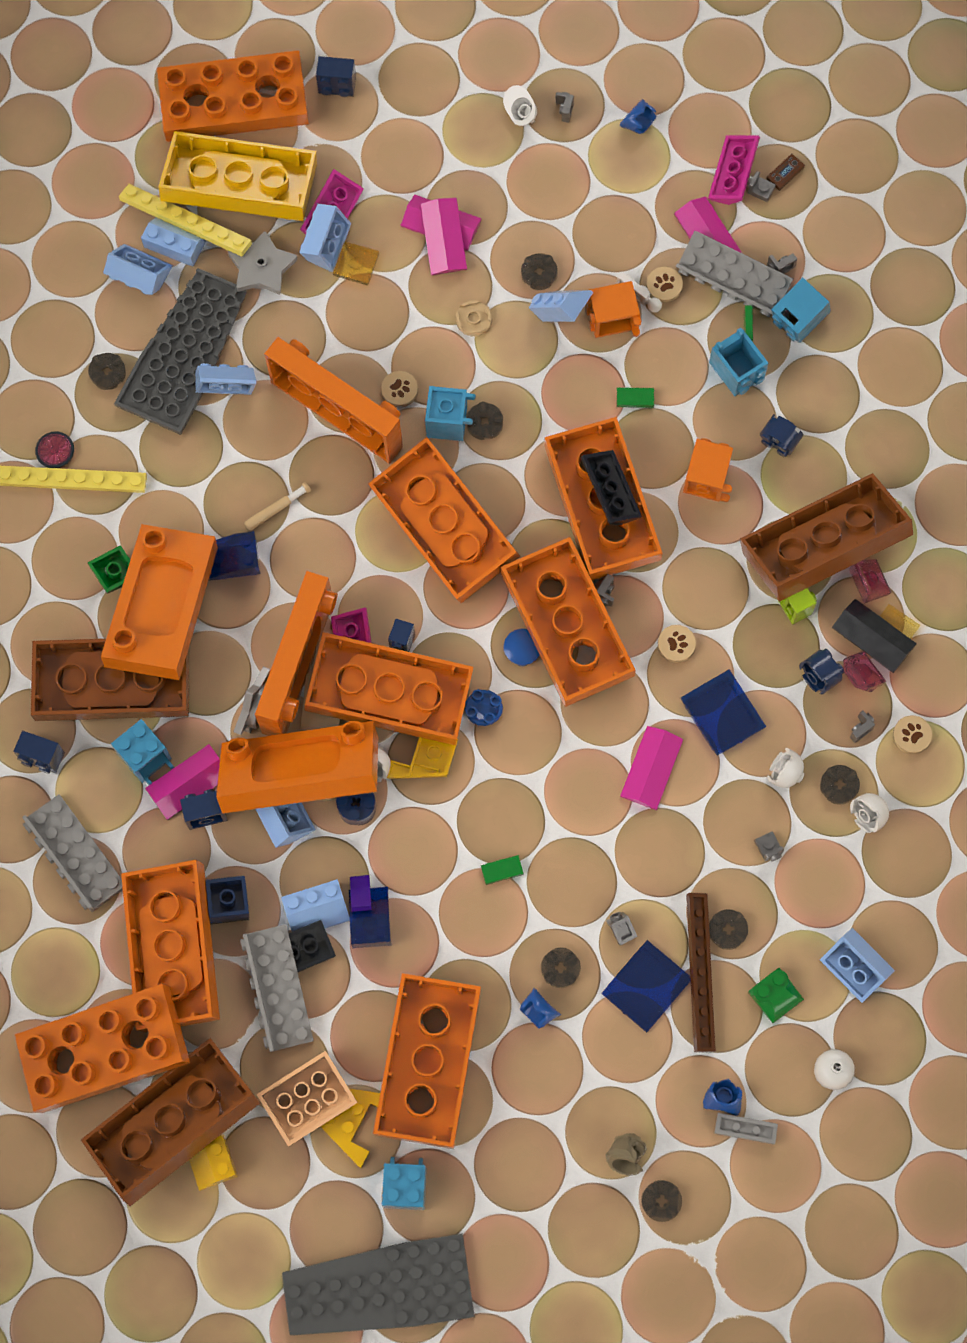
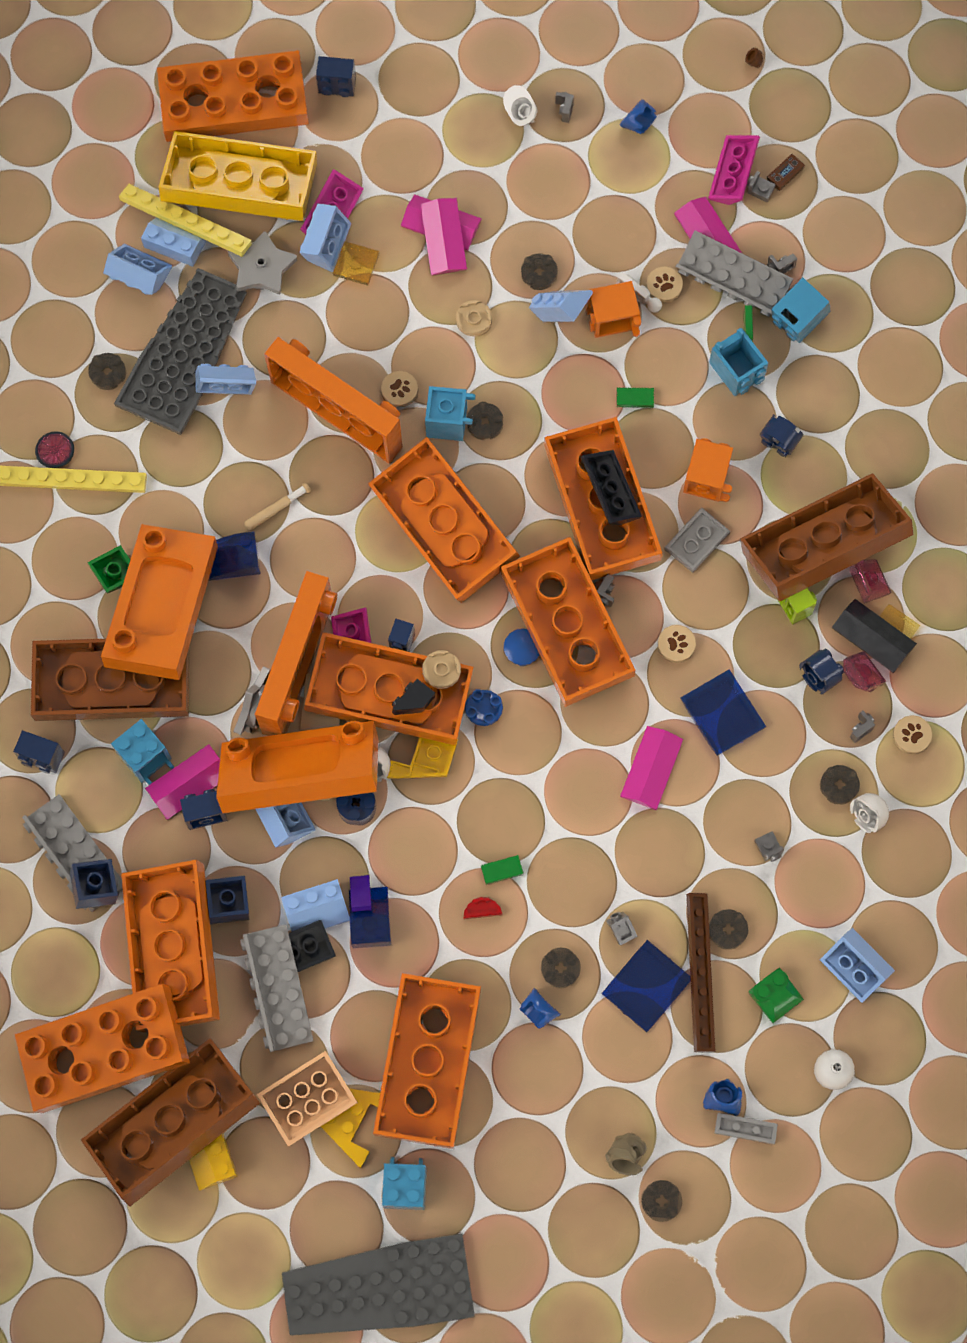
(93, 883): none -> dark blue brick
(415, 699): none -> black slope
(441, 669): none -> tan tile
(481, 908): none -> red tile
(697, 540): none -> light grey tile
(754, 57): none -> reddish brown tile
(786, 769): white cylinder -> none

